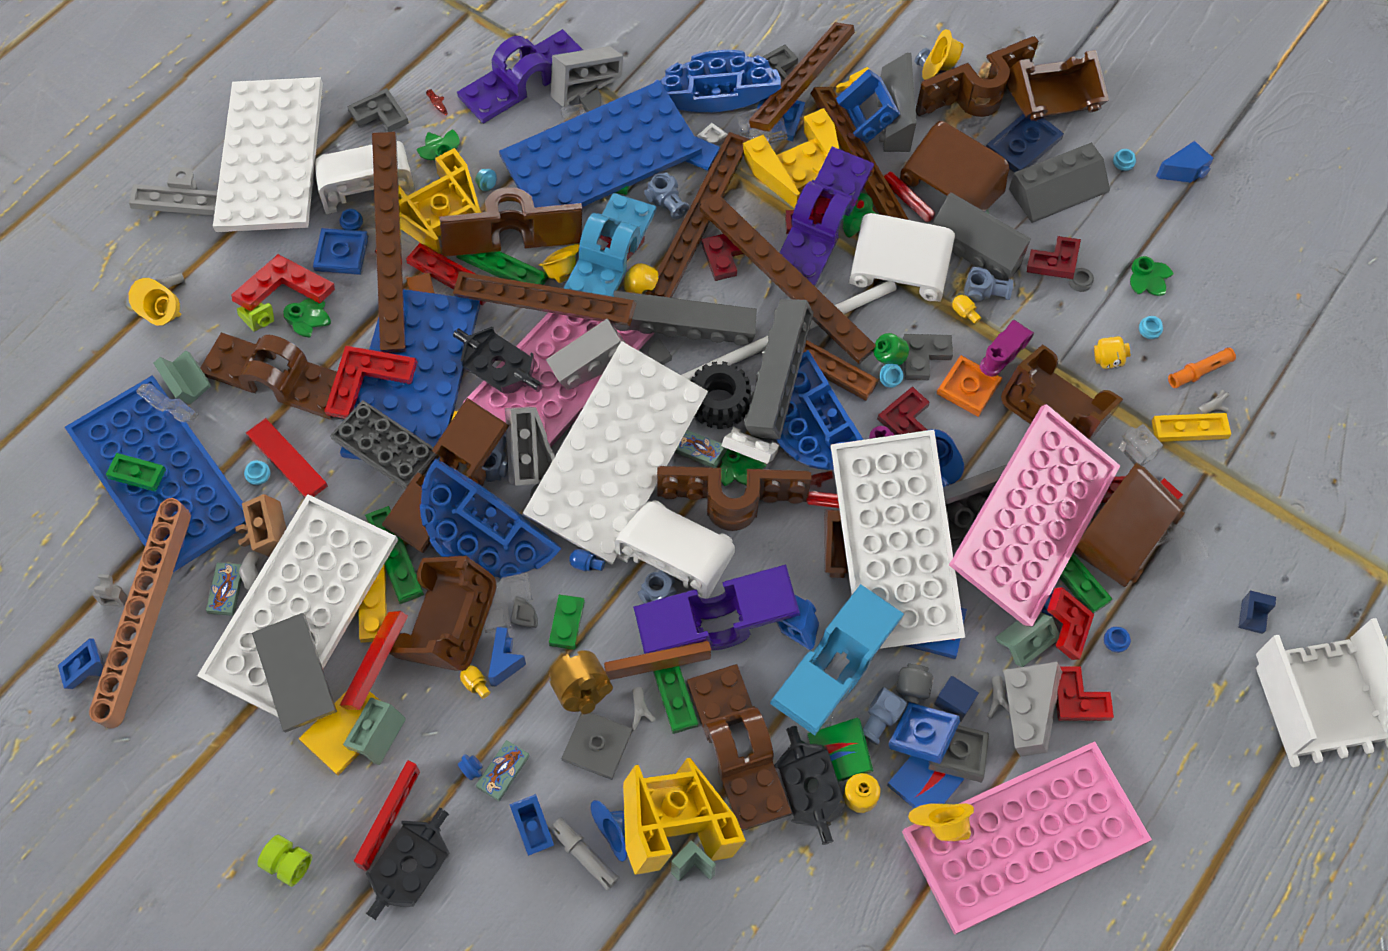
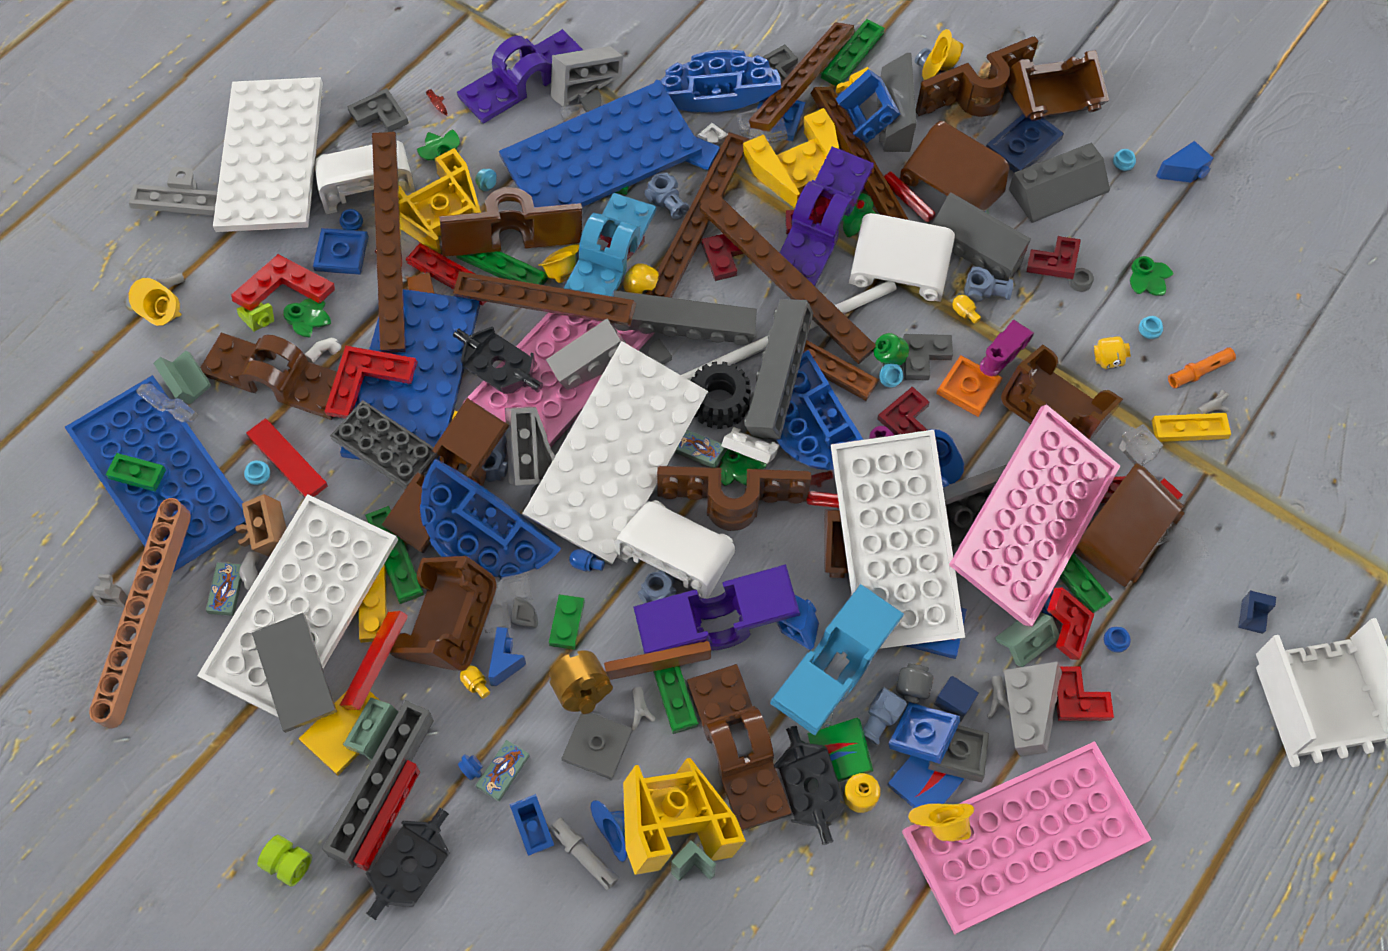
(80, 664): blue slope -> none
(320, 347): none -> white arm
(377, 782): none -> dark grey brick
(852, 53): none -> green tile

